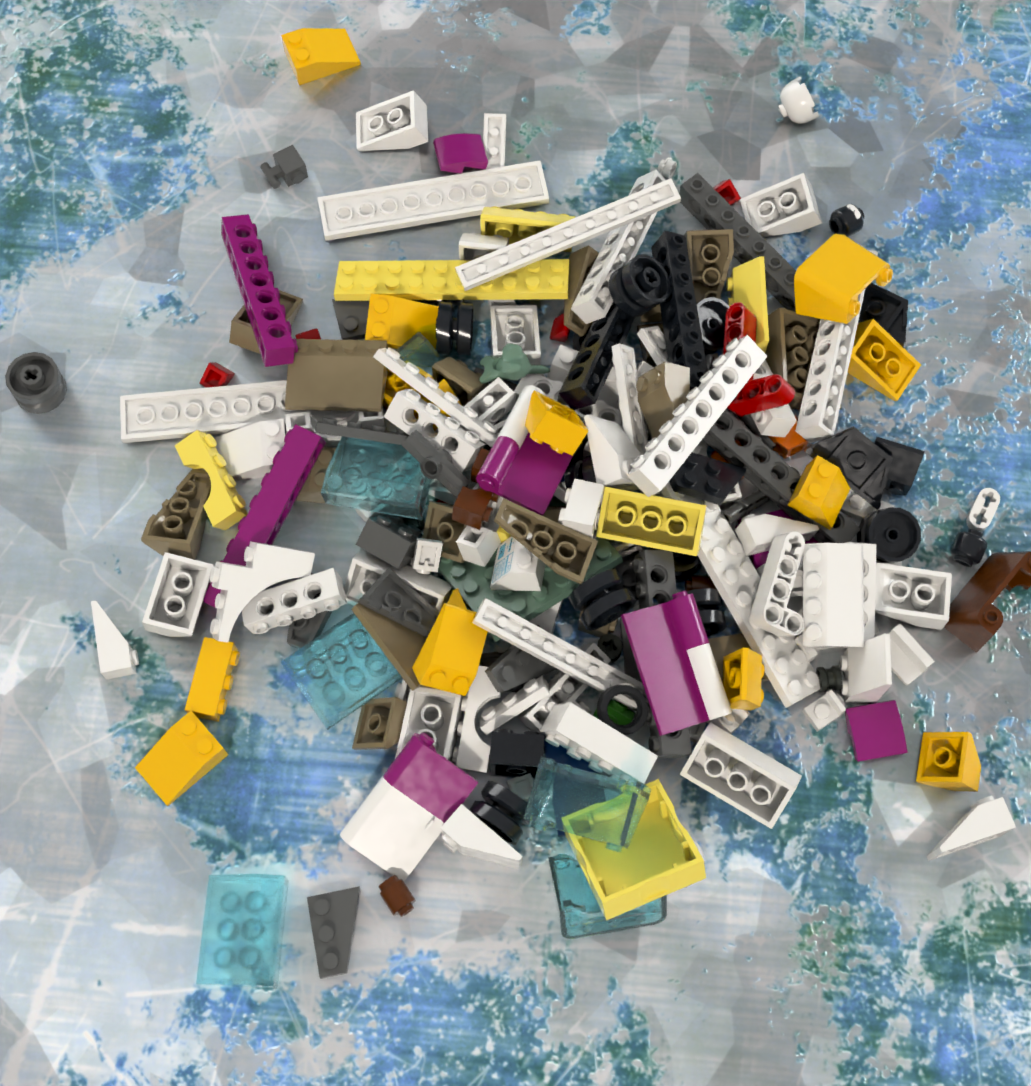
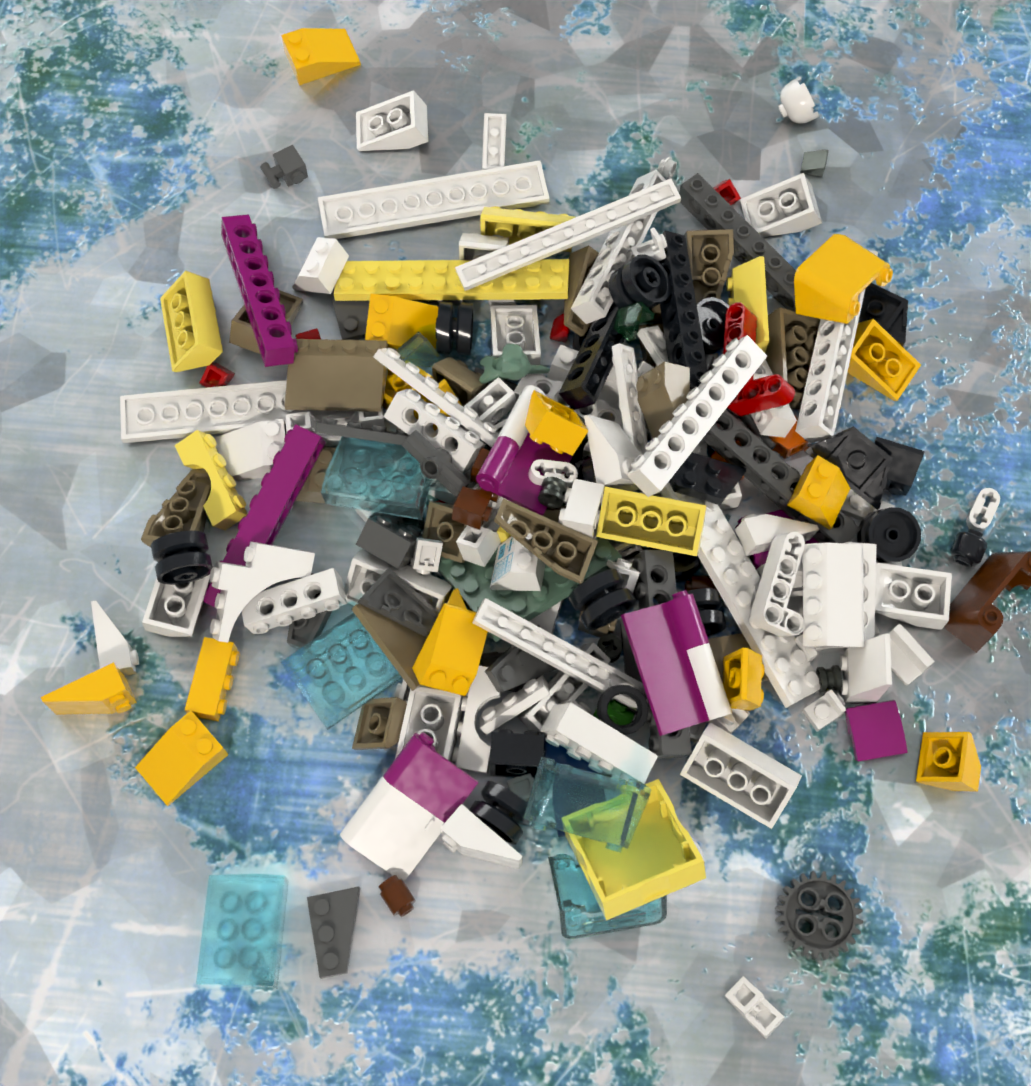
(36, 382): dark grey wheel -> none
(96, 693): none -> yellow slope
(181, 557): none -> black wheel
(191, 323): none -> light yellow slope
(321, 267): none -> white slope
(460, 150): magenta slope -> none
(552, 469): none -> white beam
(552, 492): none -> pearl dark grey wheel
(627, 572): none -> white bracket
(629, 318): none -> clear green panel
(652, 248): none -> white bracket
(744, 506): dark grey pin -> none
(754, 1007): none -> white slope
(814, 162): none -> slope
(817, 940): none -> dark grey gear
(846, 220): black head -> none
(983, 823): white slope -> none

